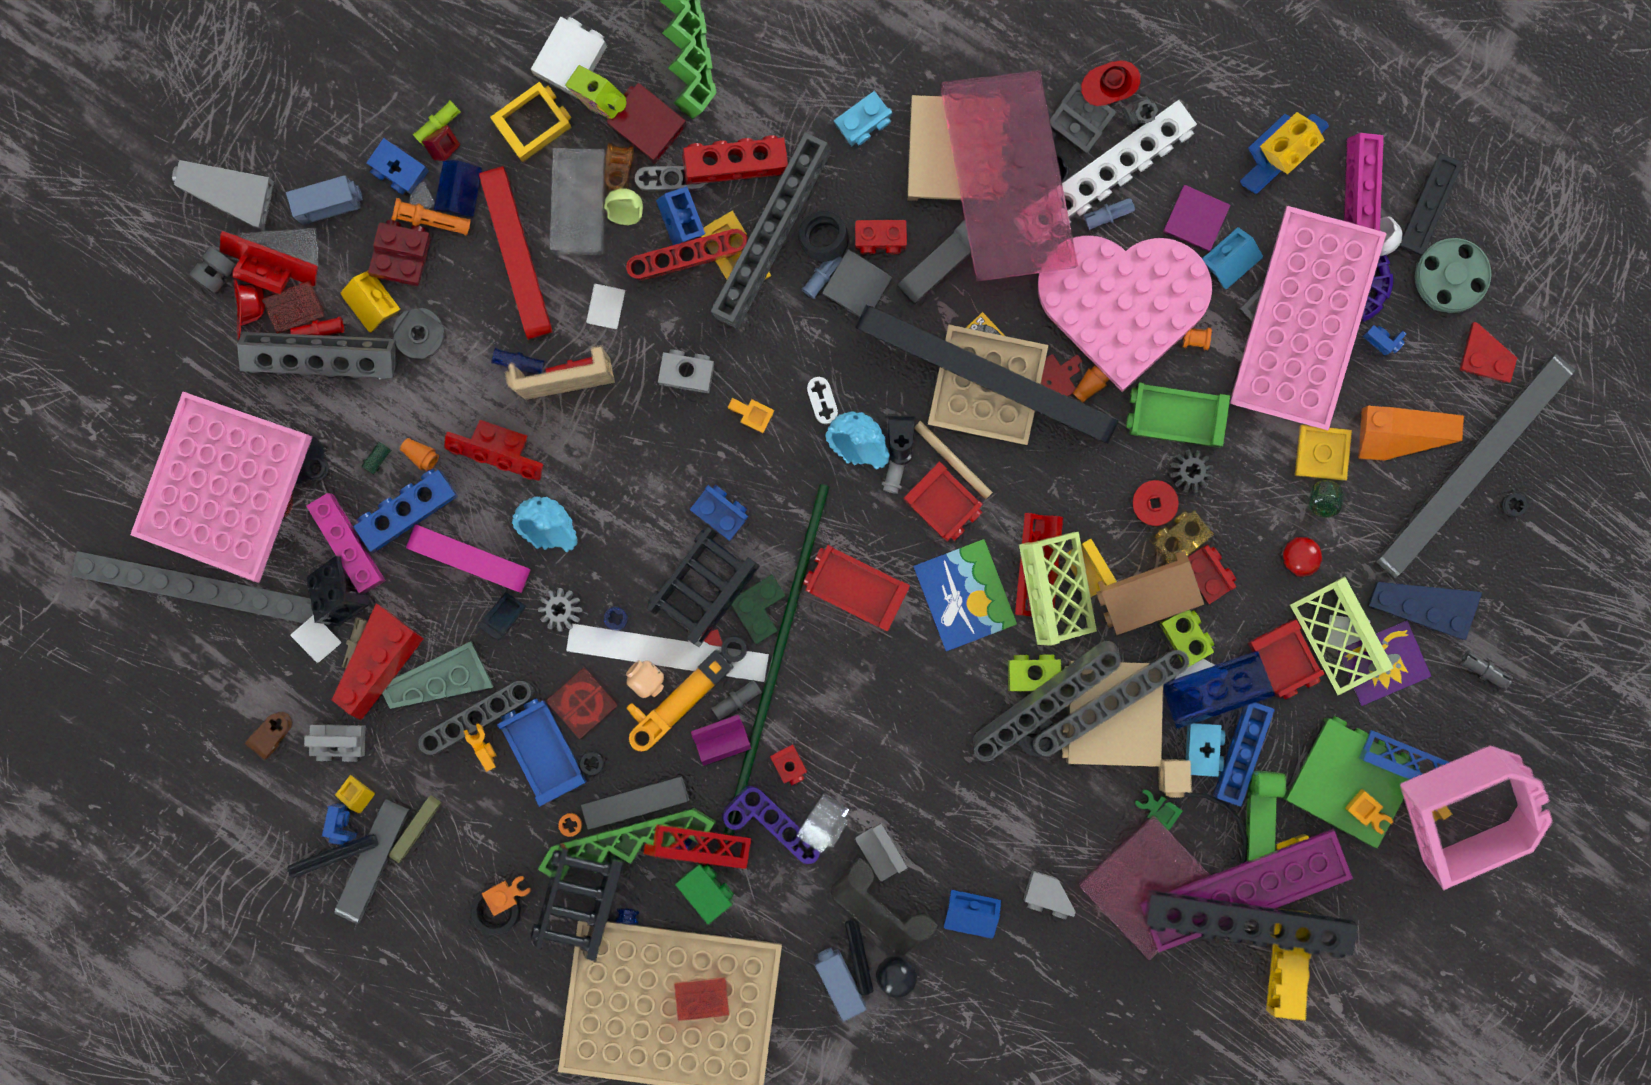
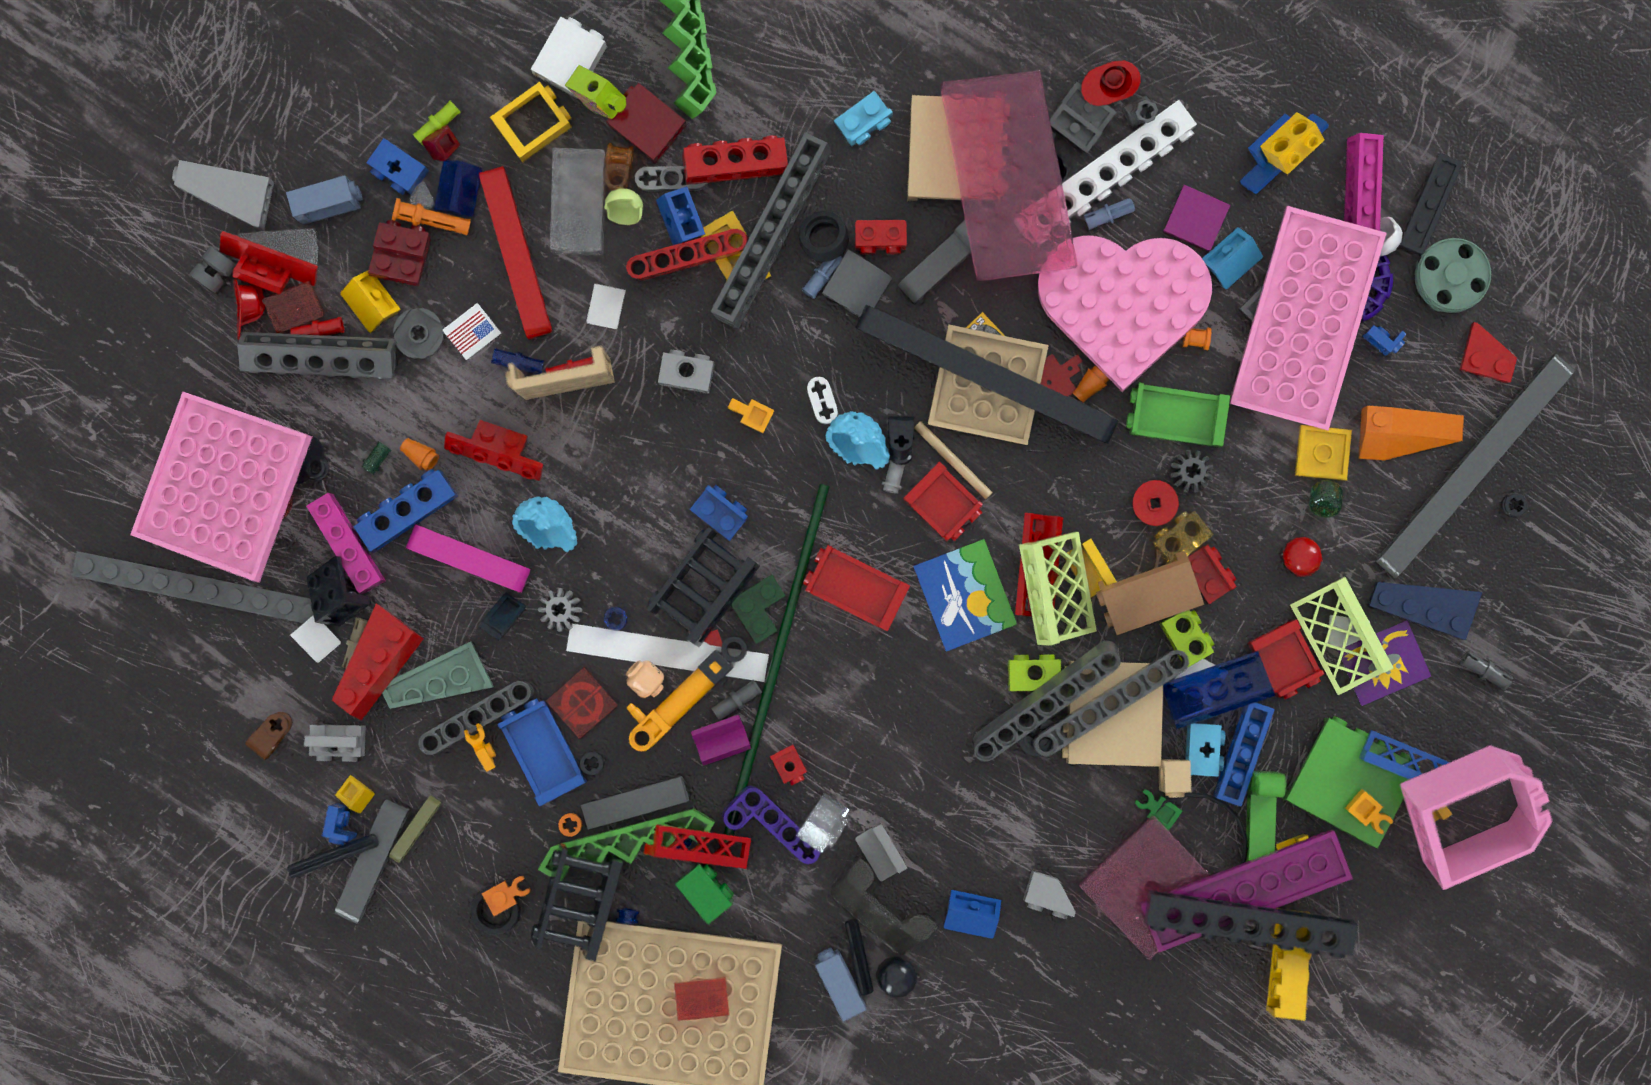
(471, 331): none -> sticker

